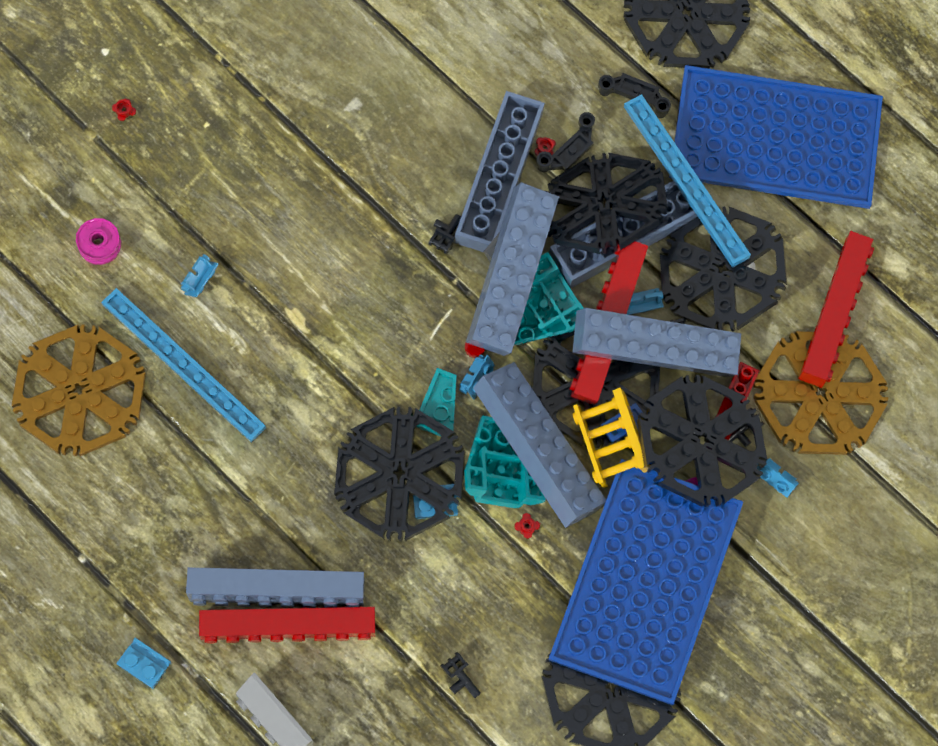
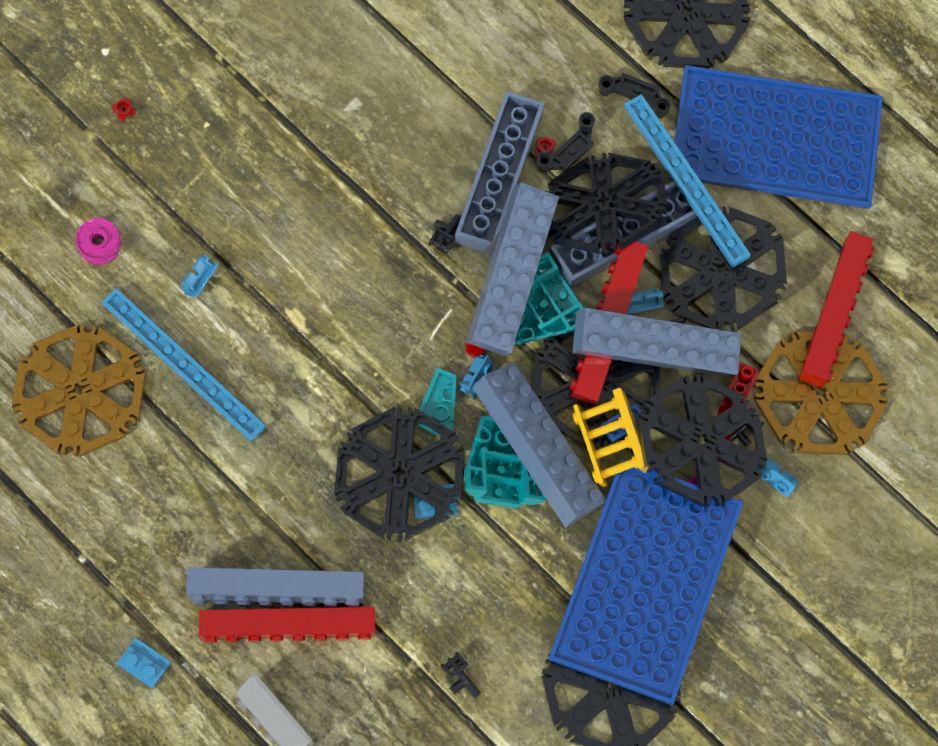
(527, 532): red plate -> none

